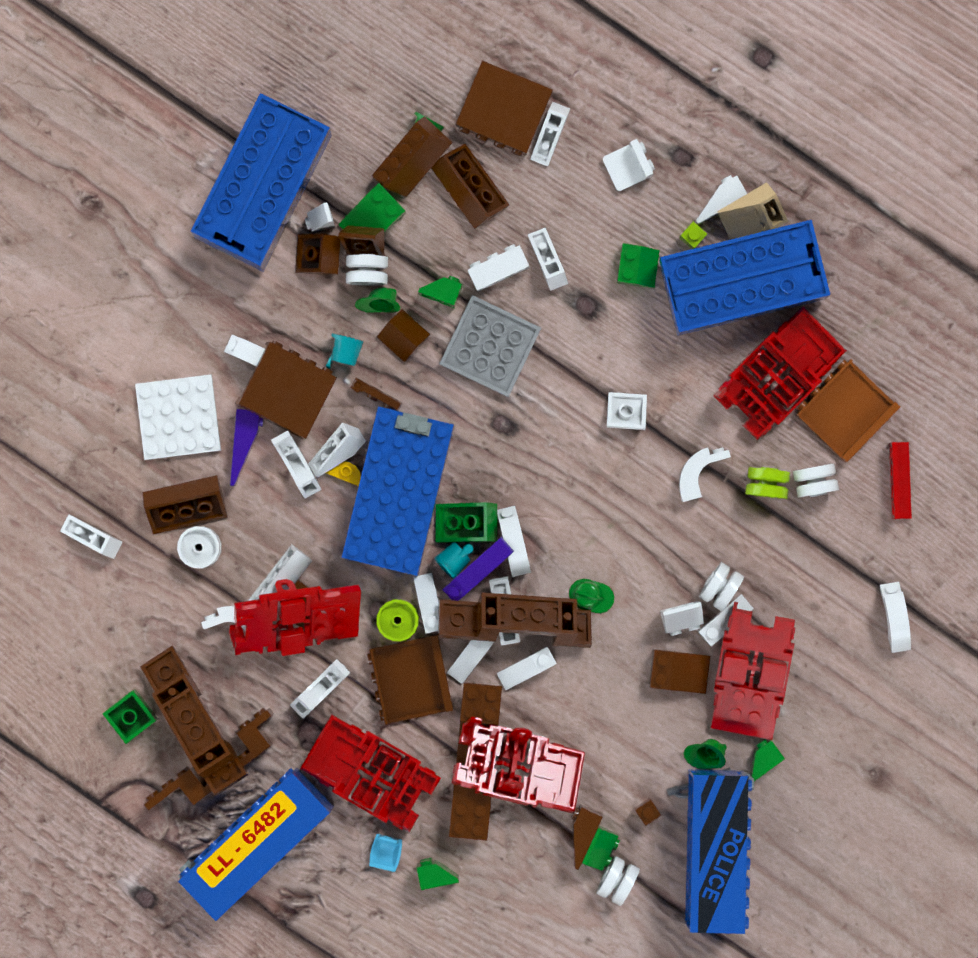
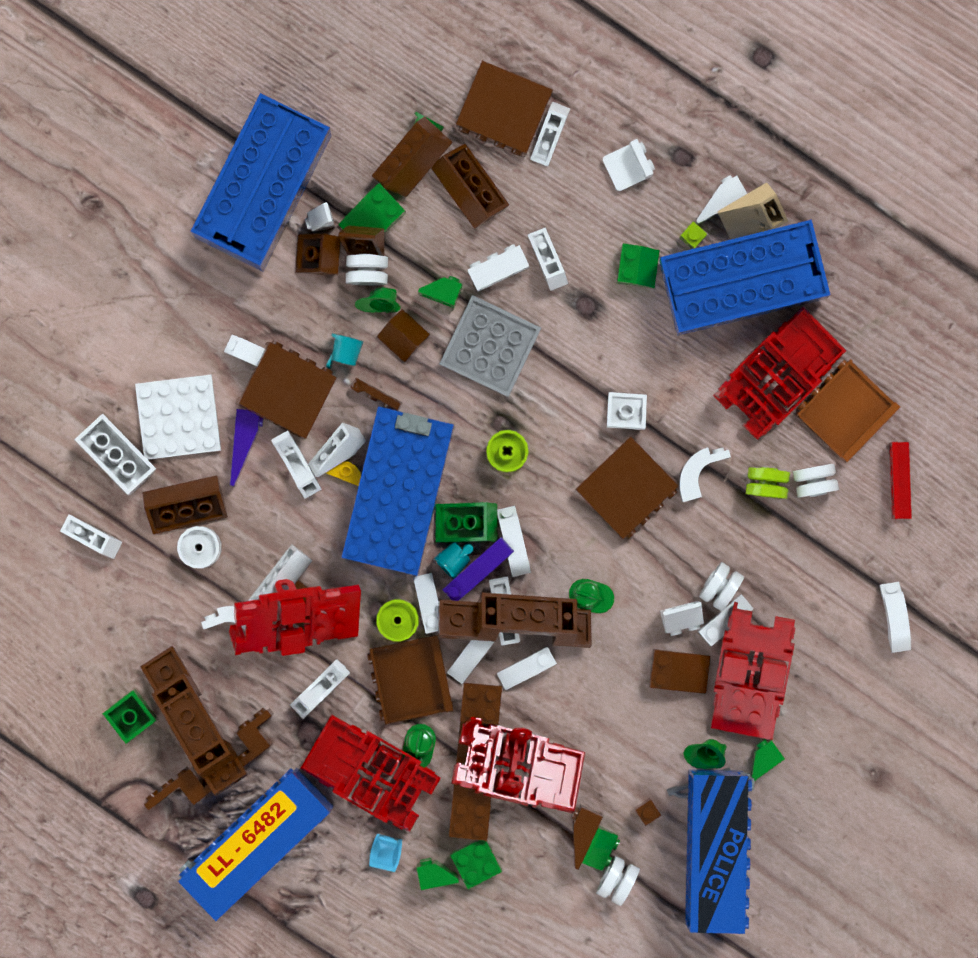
(115, 454): none -> white brick
(420, 743): none -> green piece
(476, 862): none -> green brick
(510, 440): none -> lime wheel
(627, 488): none -> reddish brown panel

